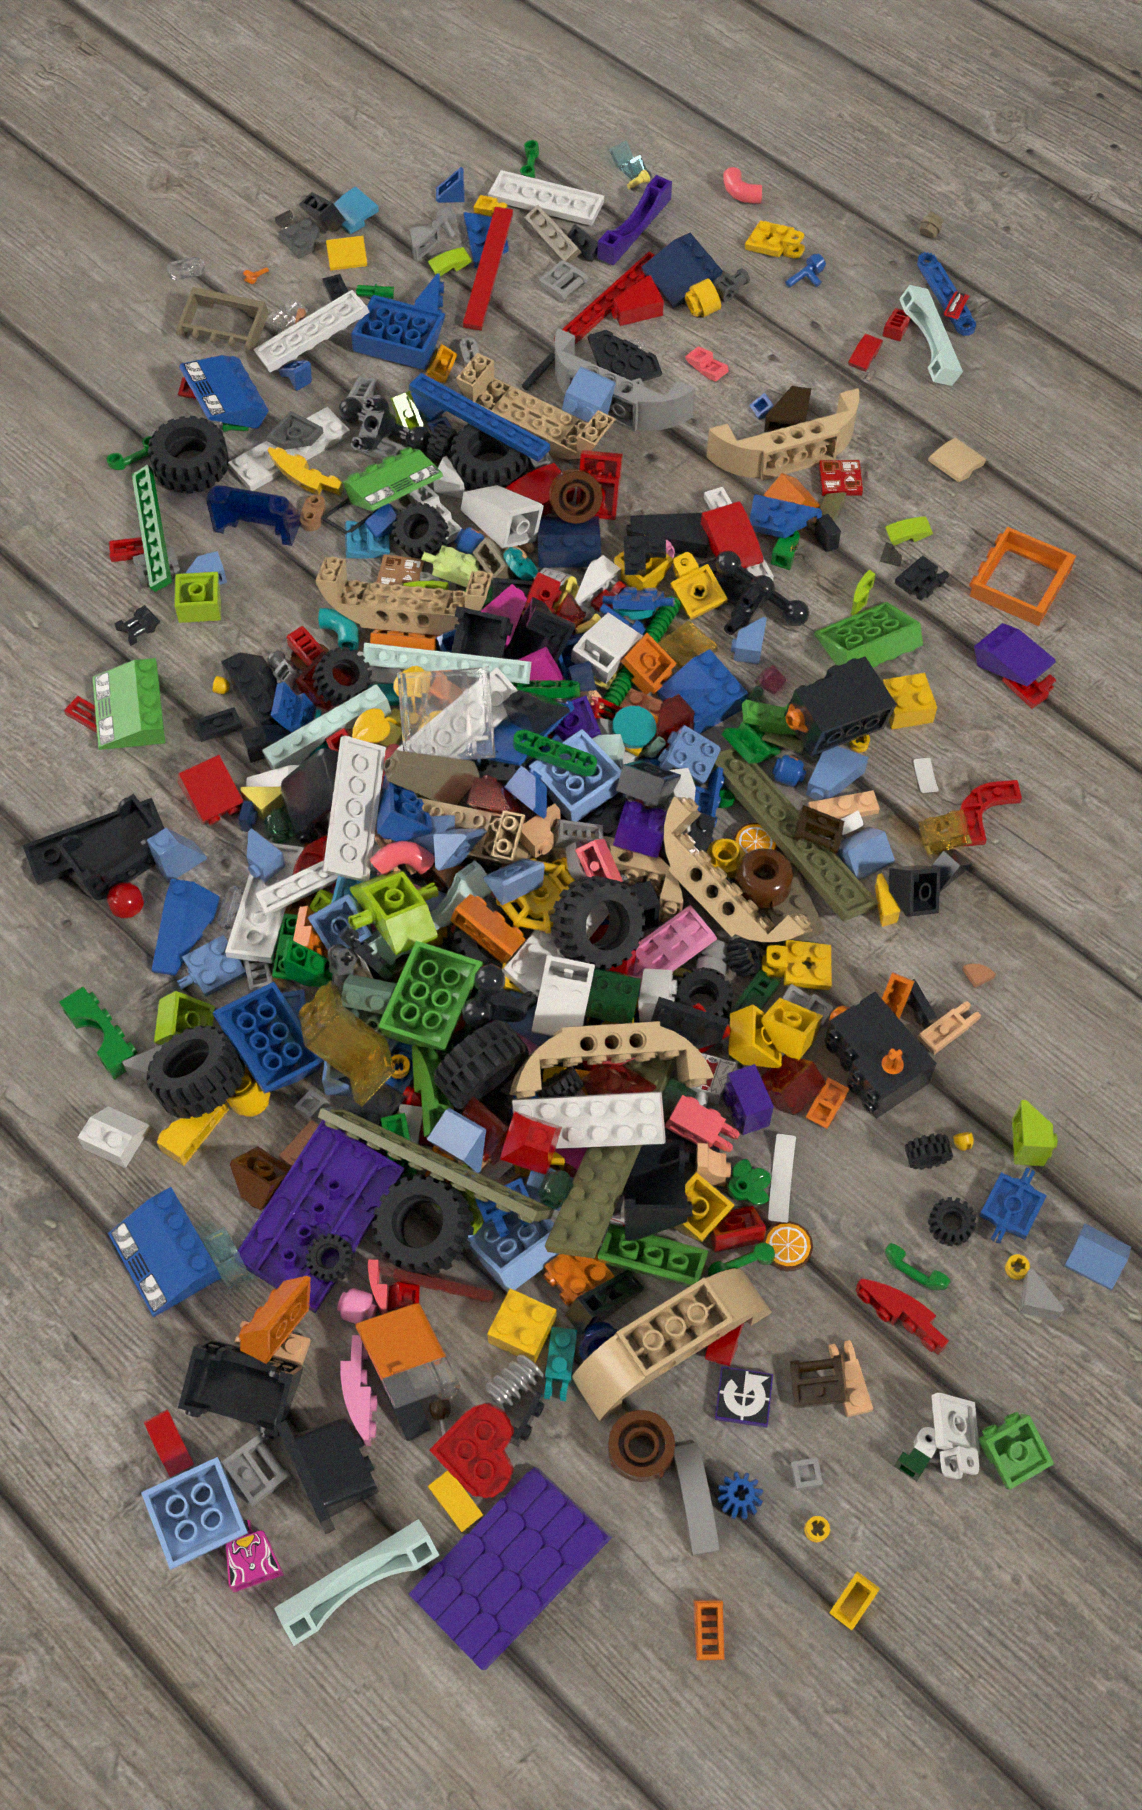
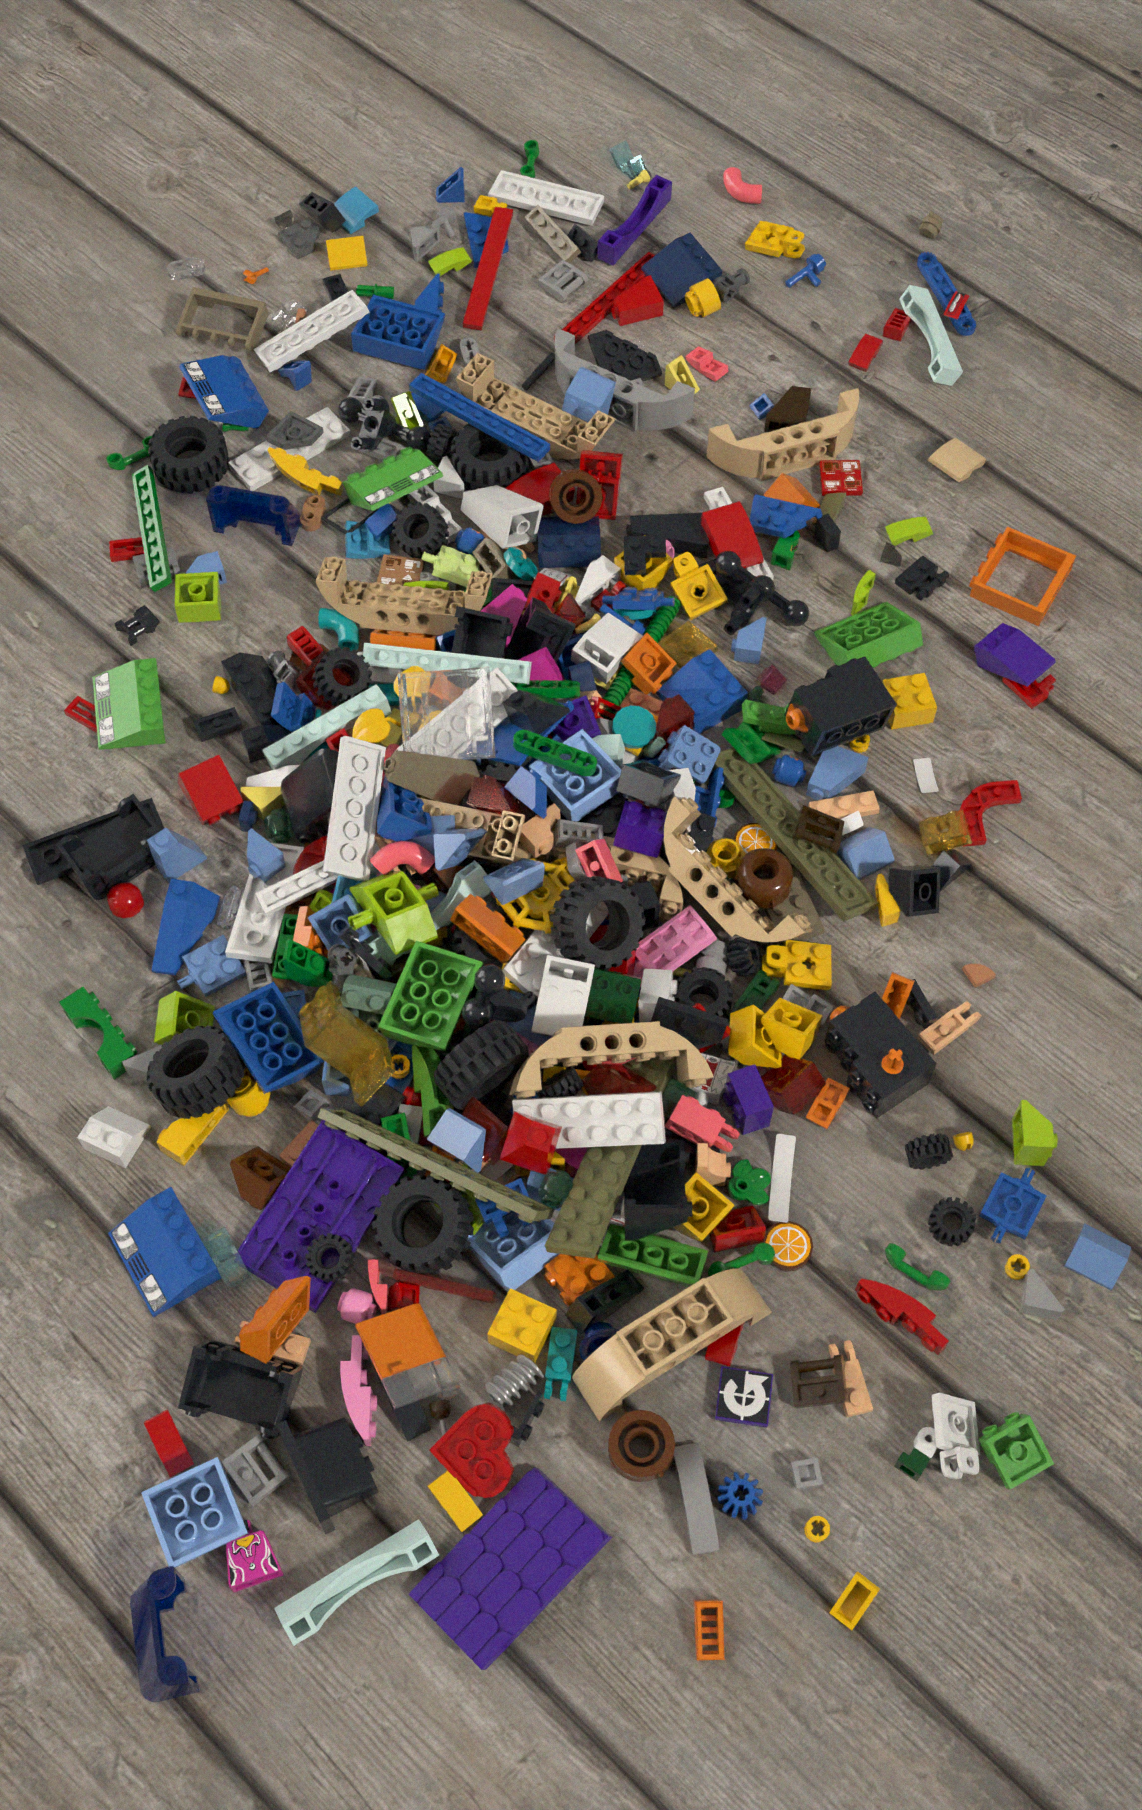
(159, 1675): none -> clear blue windscreen
(678, 371): none -> light yellow slope

